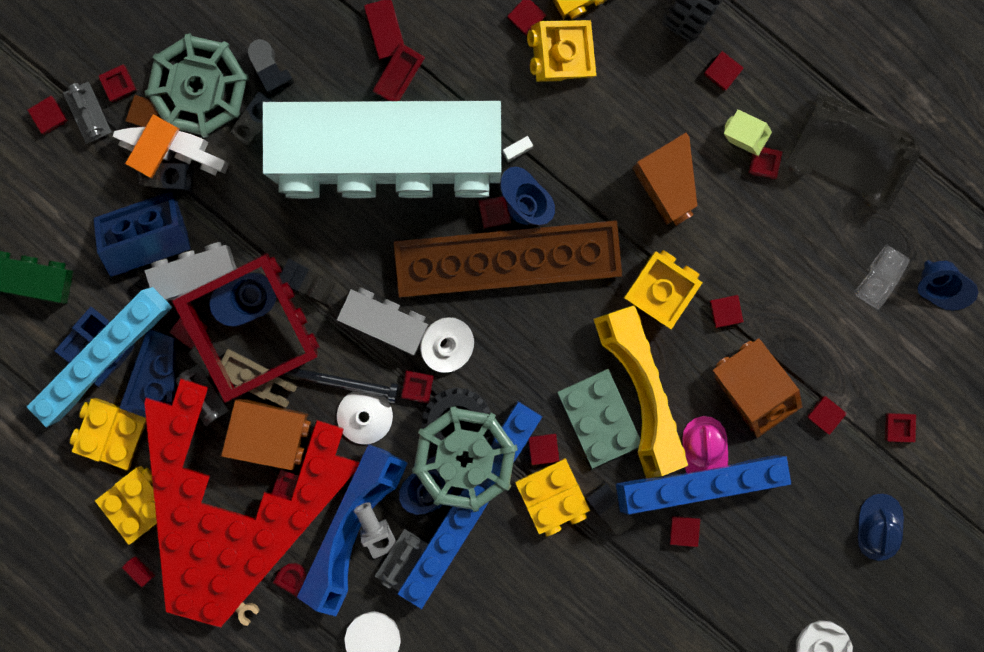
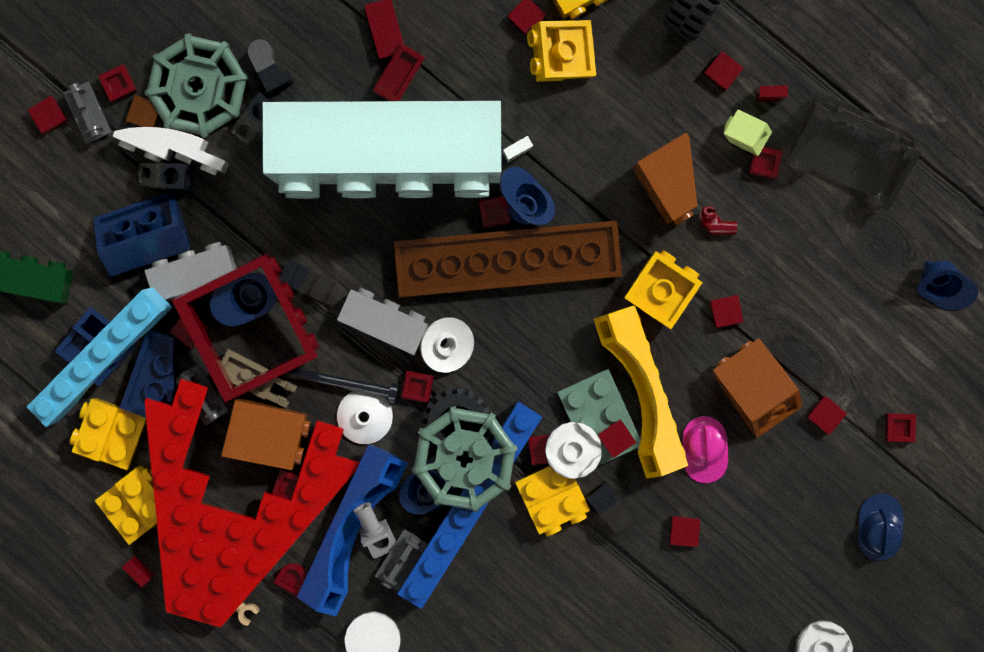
(152, 146): orange tile -> none
(573, 450): none -> white tile
(616, 438): none -> dark red tile
(703, 485): blue arch -> none
(714, 224): none -> dark red arm
(771, 93): none -> dark red tile
(883, 277): clear slope -> none

